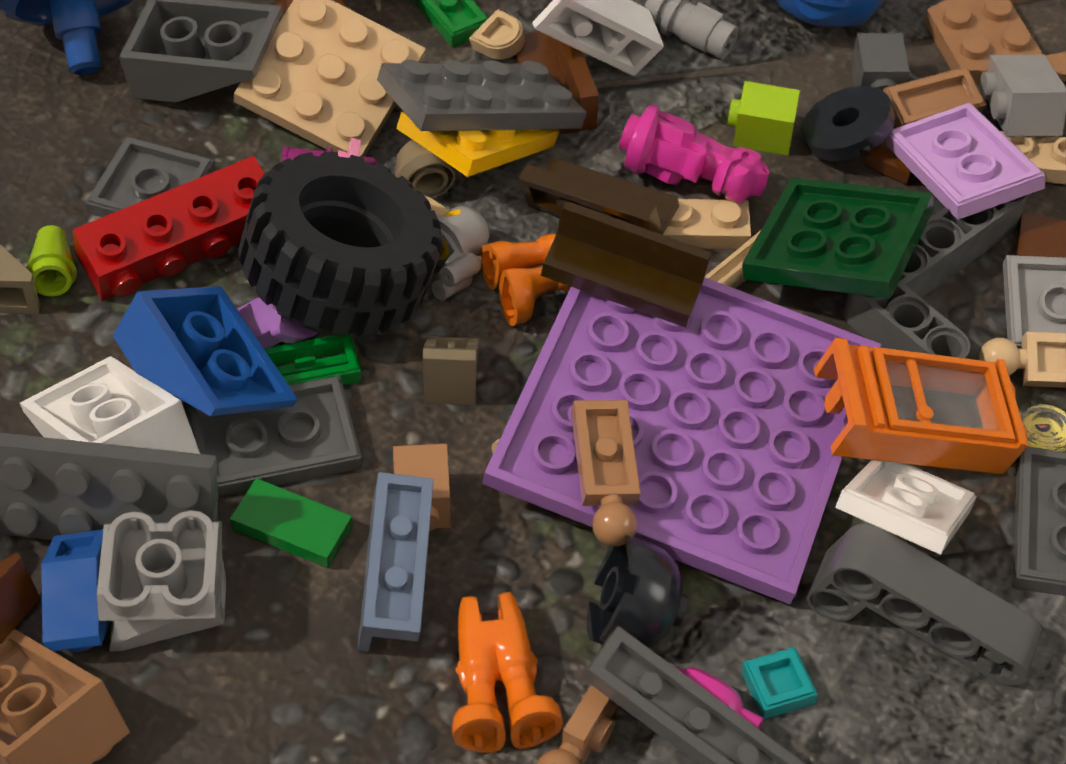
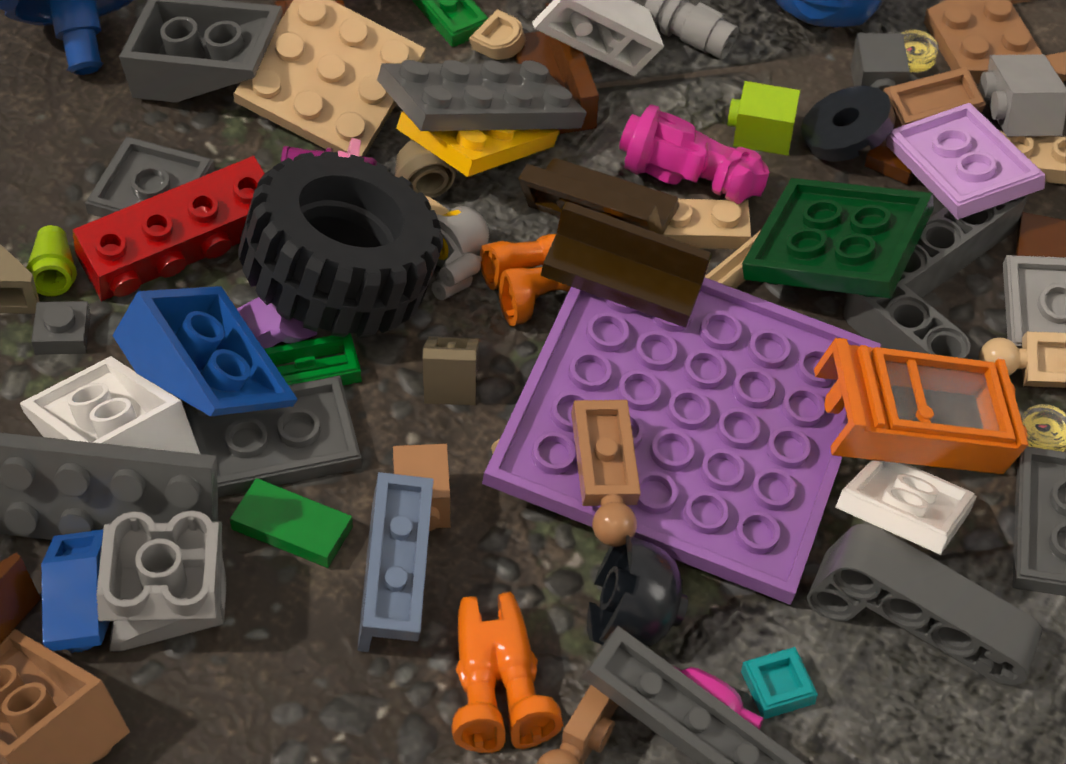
(61, 327): none -> dark grey plate
(920, 50): none -> clear tile

